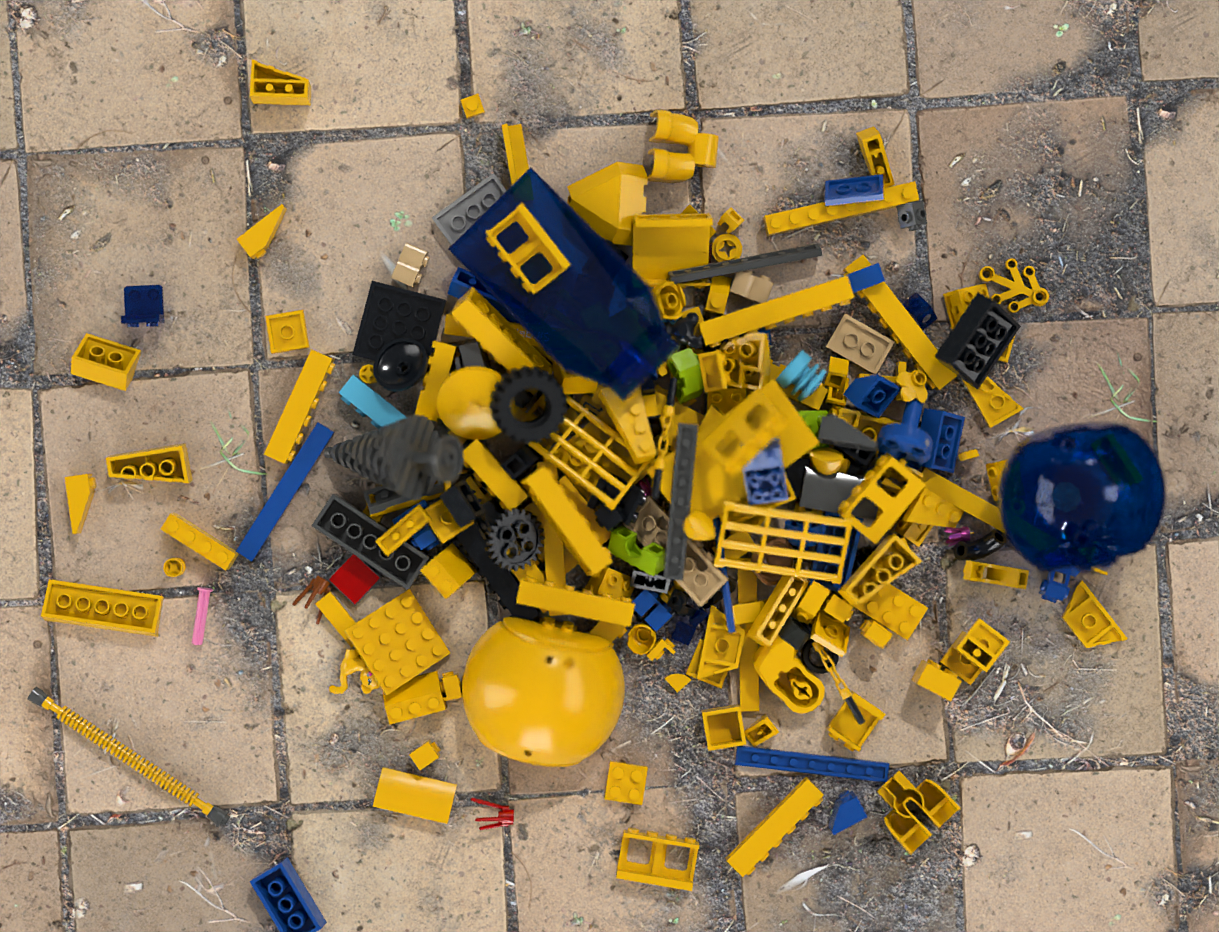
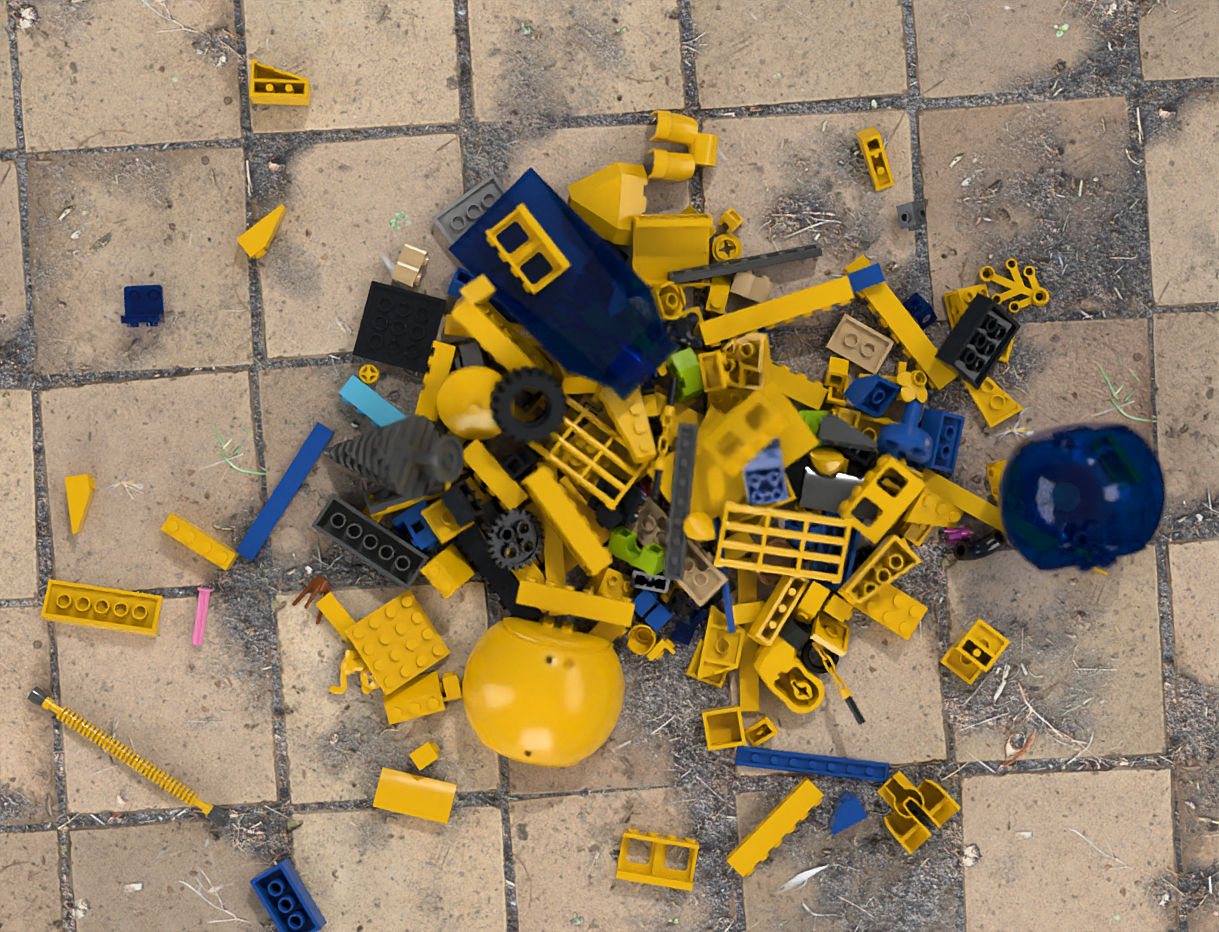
(105, 362): yellow slope -> none
(159, 463): yellow wedge -> none
(172, 569): yellow wheel -> none
(287, 331): yellow tile -> none
(299, 406): yellow brick -> none
(354, 579): red tile -> none
(395, 359): black dish -> none
(403, 530): yellow tile -> none
(472, 106): yellow plate -> none
(478, 291): none -> yellow slope
(504, 818): red plant -> none
(515, 151): yellow fence -> none
(626, 782): yellow plate -> none
(677, 681): yellow tile -> none
(801, 376): medium azure wheel -> none
(820, 214): yellow brick -> none
(847, 728): yellow panel -> none
(854, 190): blue tile -> none
(875, 632): yellow brick -> none
(936, 680): yellow brick -> none
(968, 454): yellow tile -> none
(995, 574): yellow arch -> none
(1054, 590): blue tile -> none
(1090, 620): yellow wing -> none

